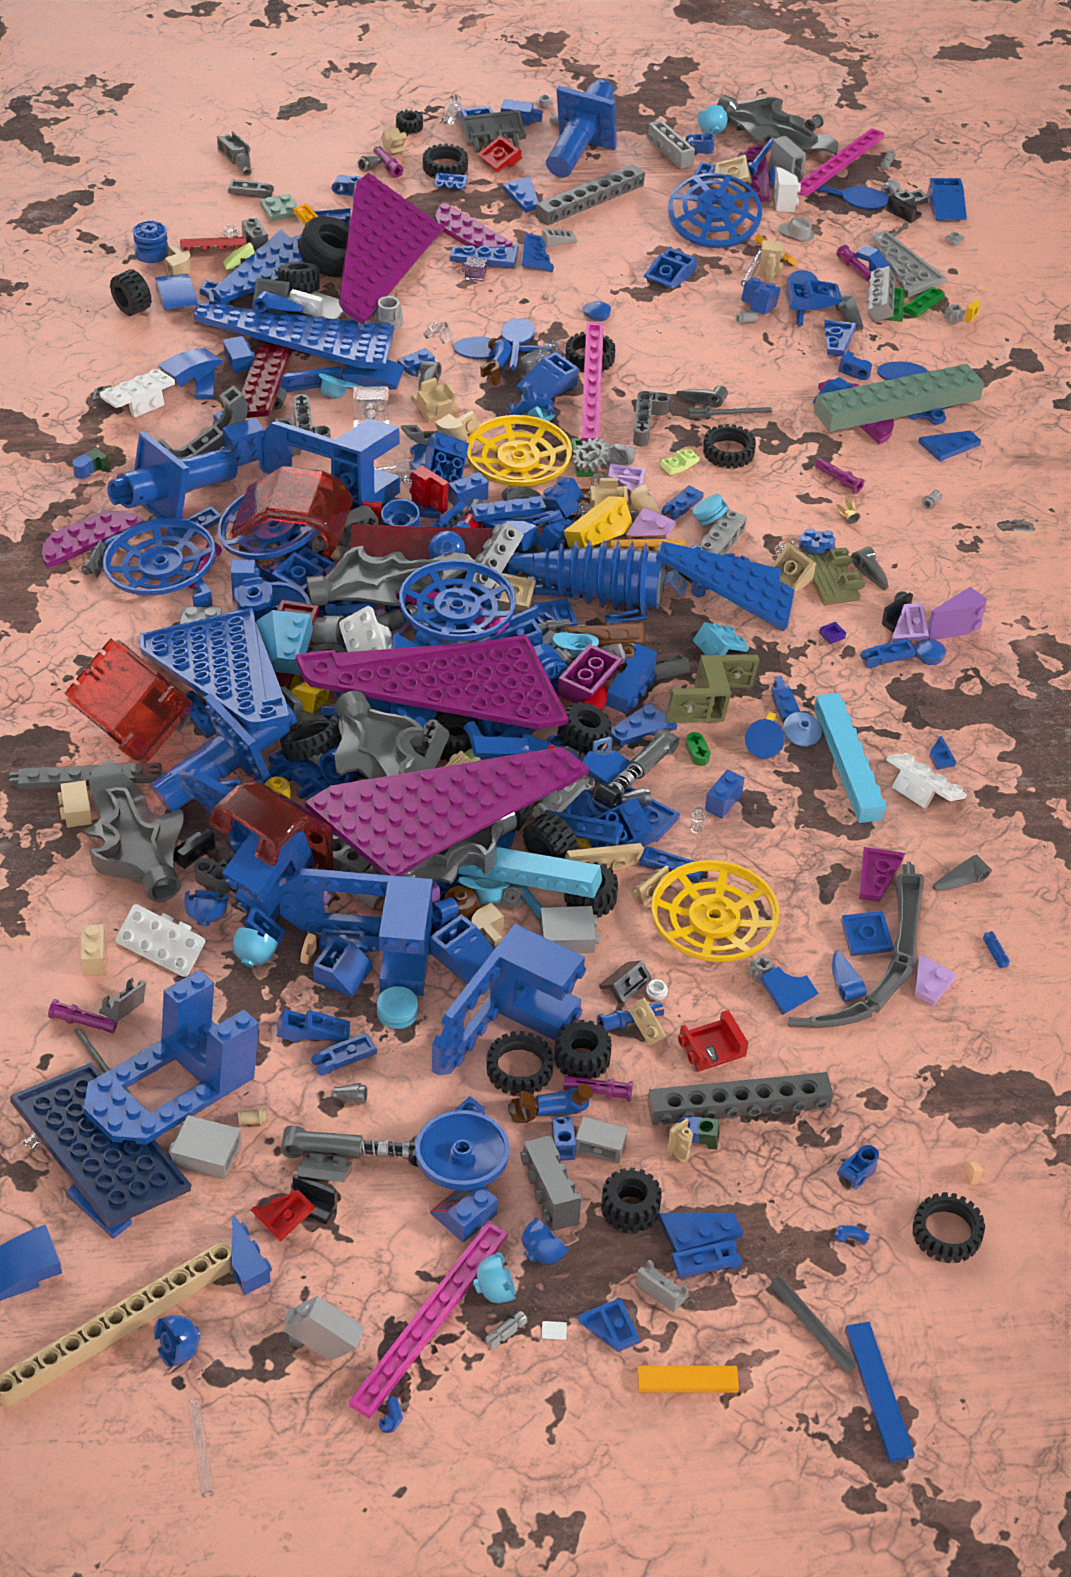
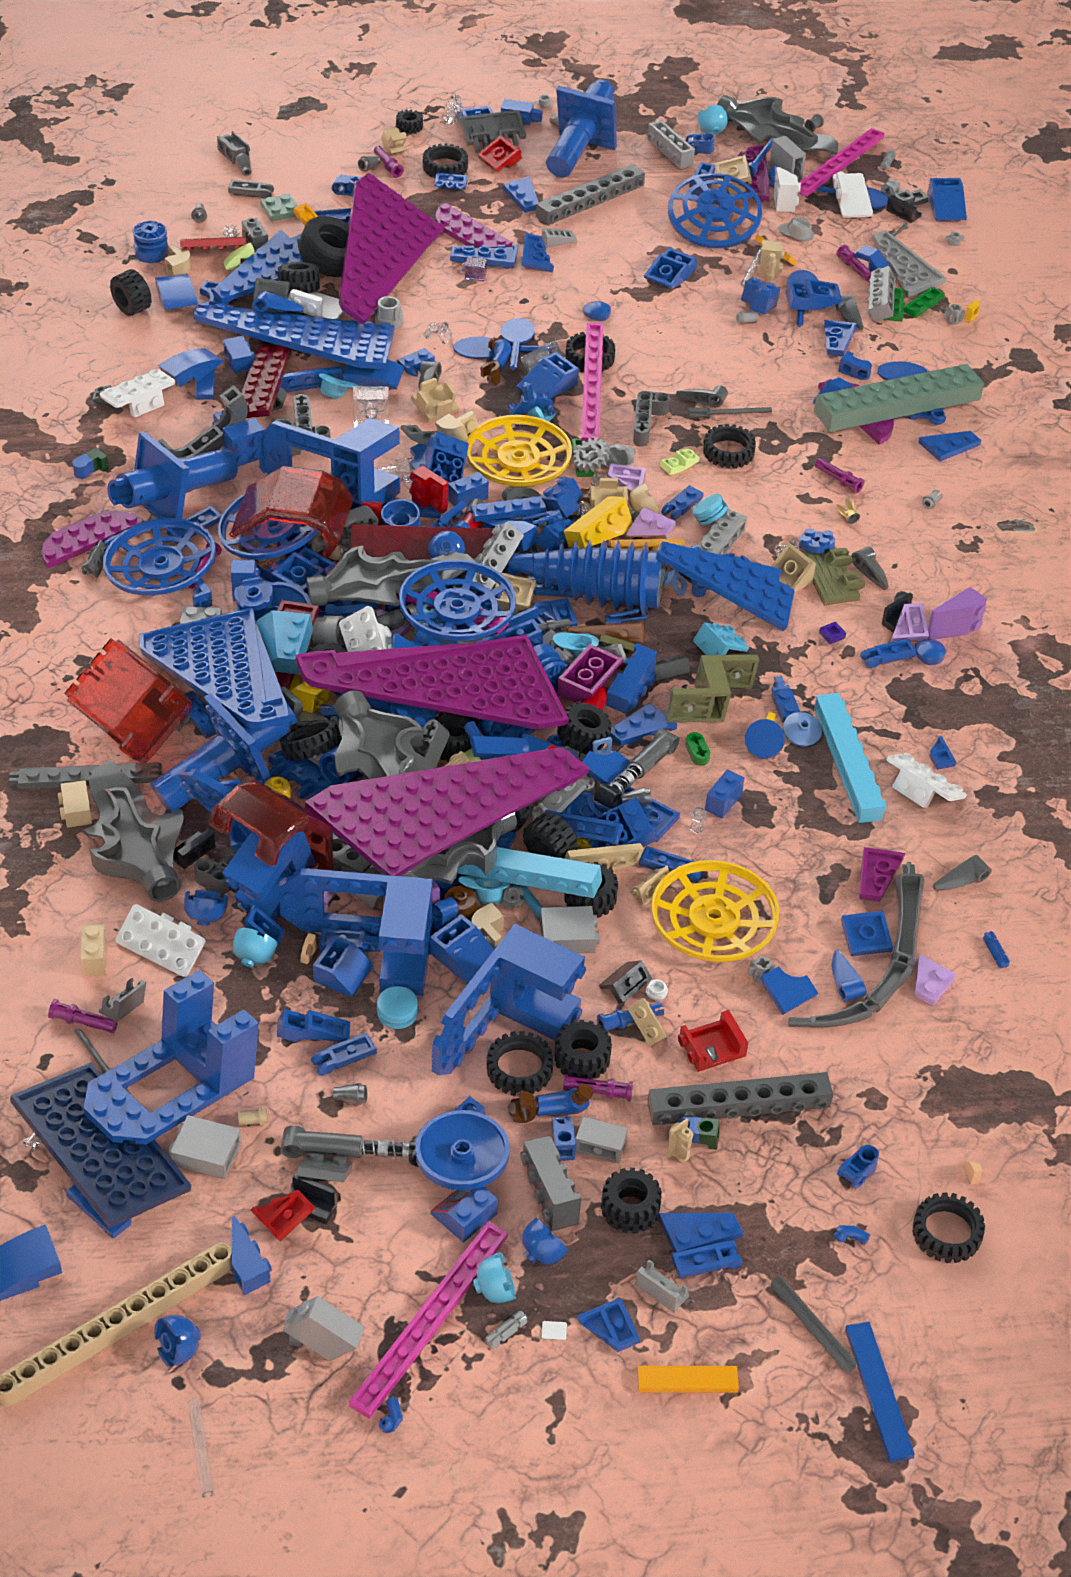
(199, 213): none -> flat silver cone
(608, 640): none -> olive piece
(852, 195): none -> white bracket

